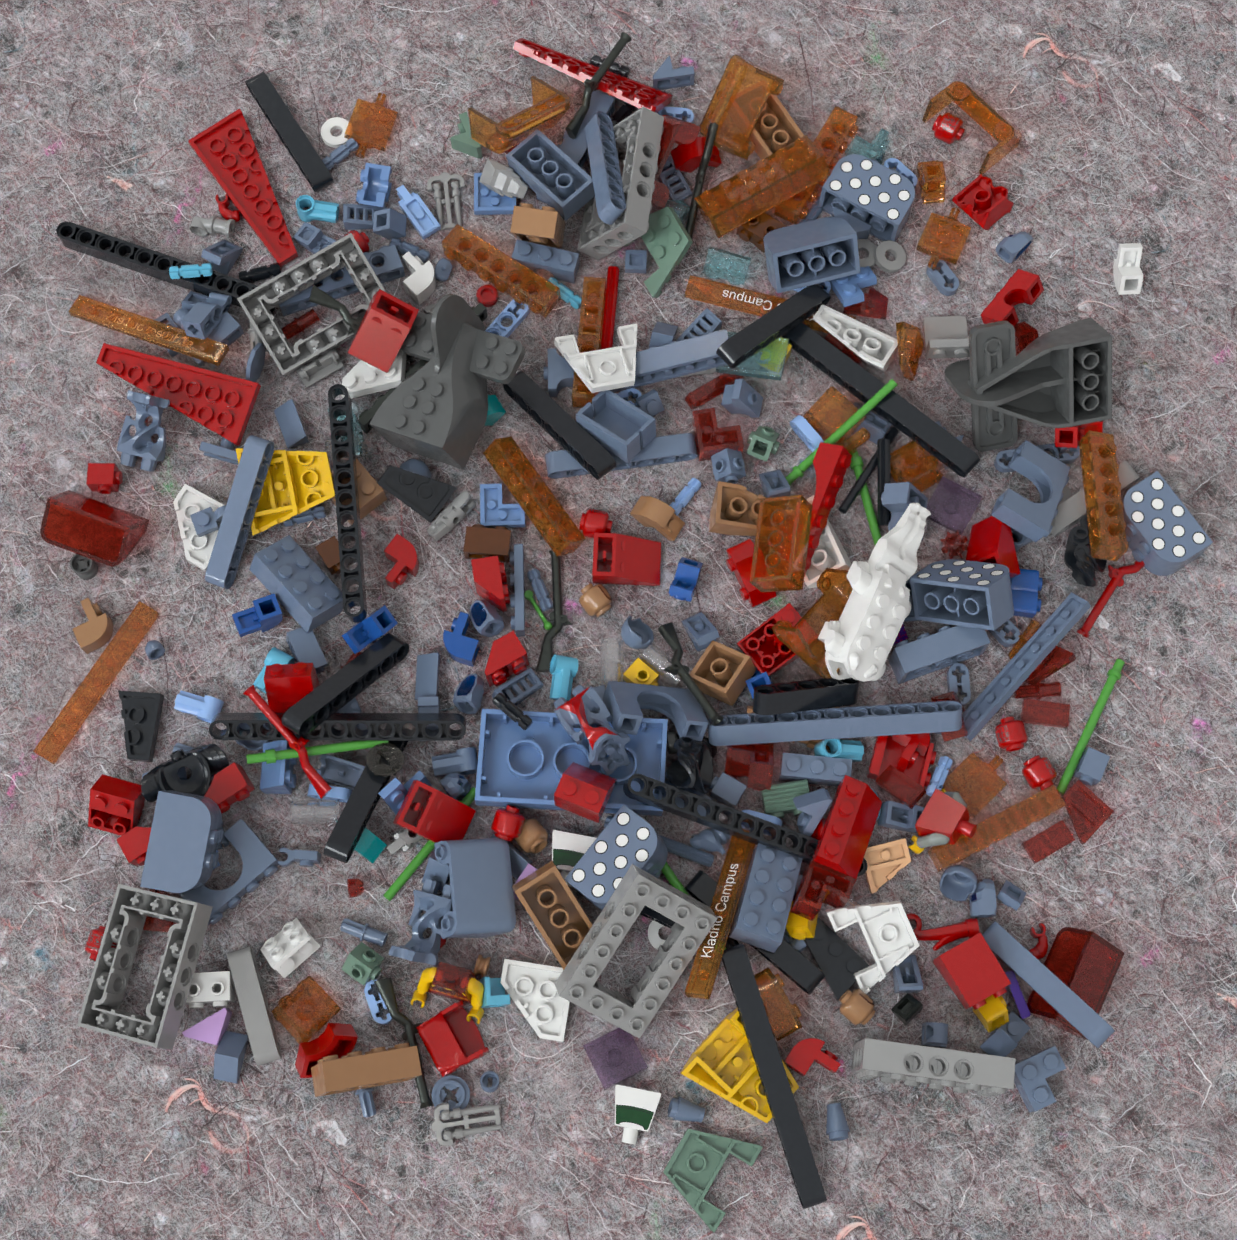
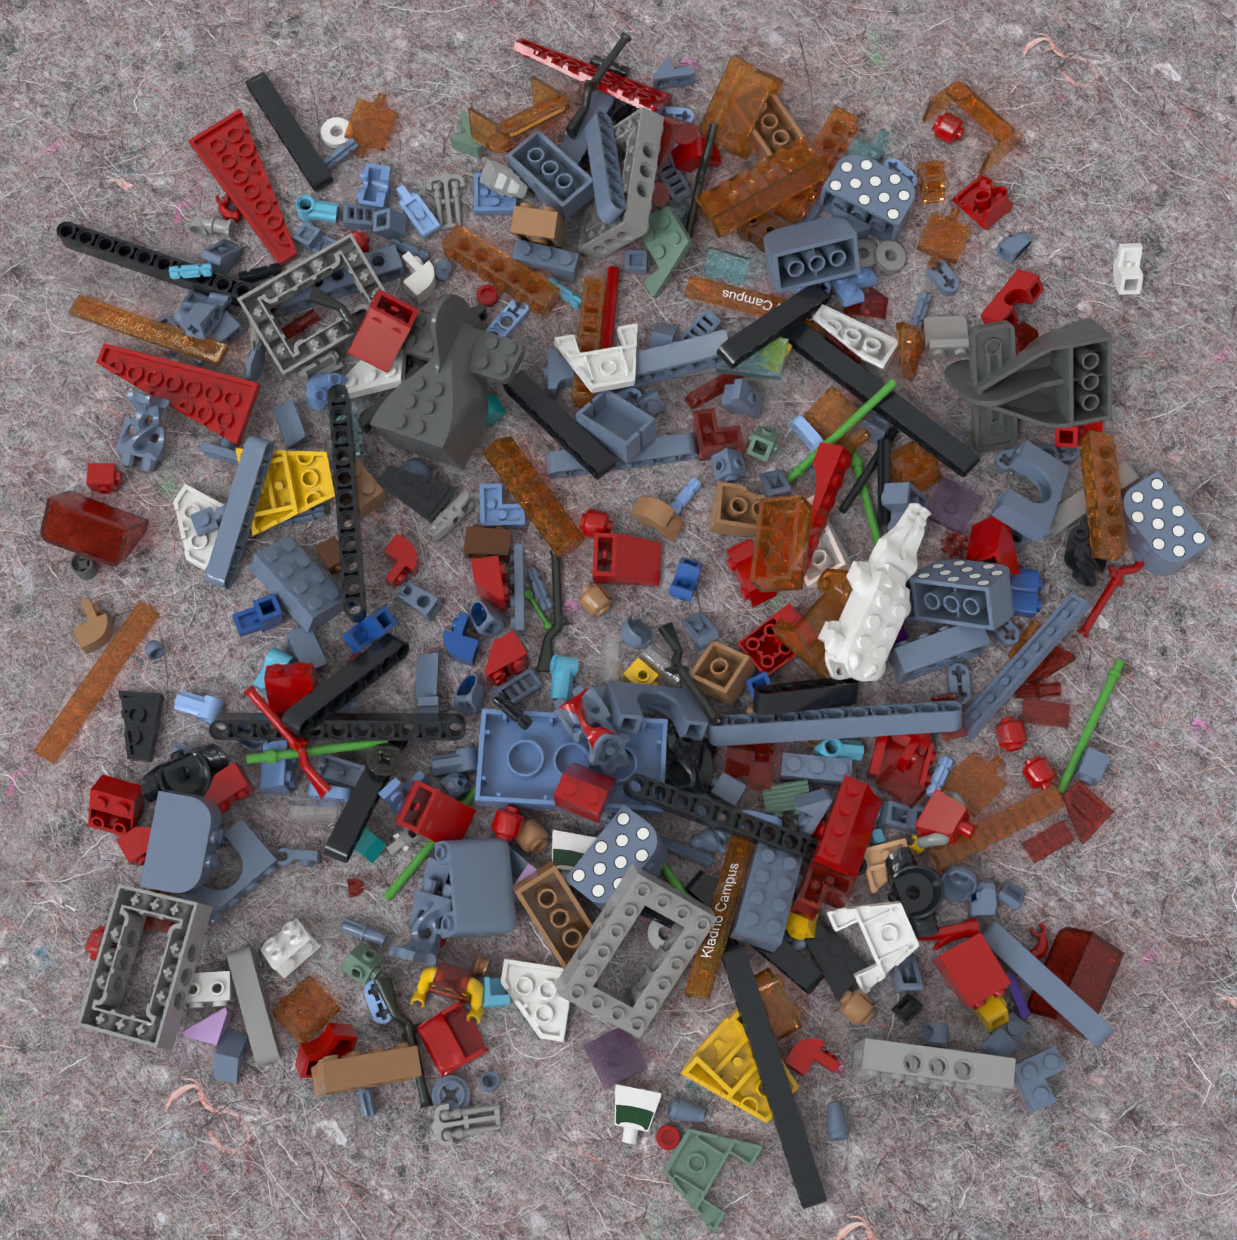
(318, 388): none -> medium blue cylinder
(419, 601): none -> sand blue leg
(668, 1137): none -> red tile
(877, 836): none -> medium azure piece
(903, 872): none -> black piece
(920, 309): none -> sand blue axle

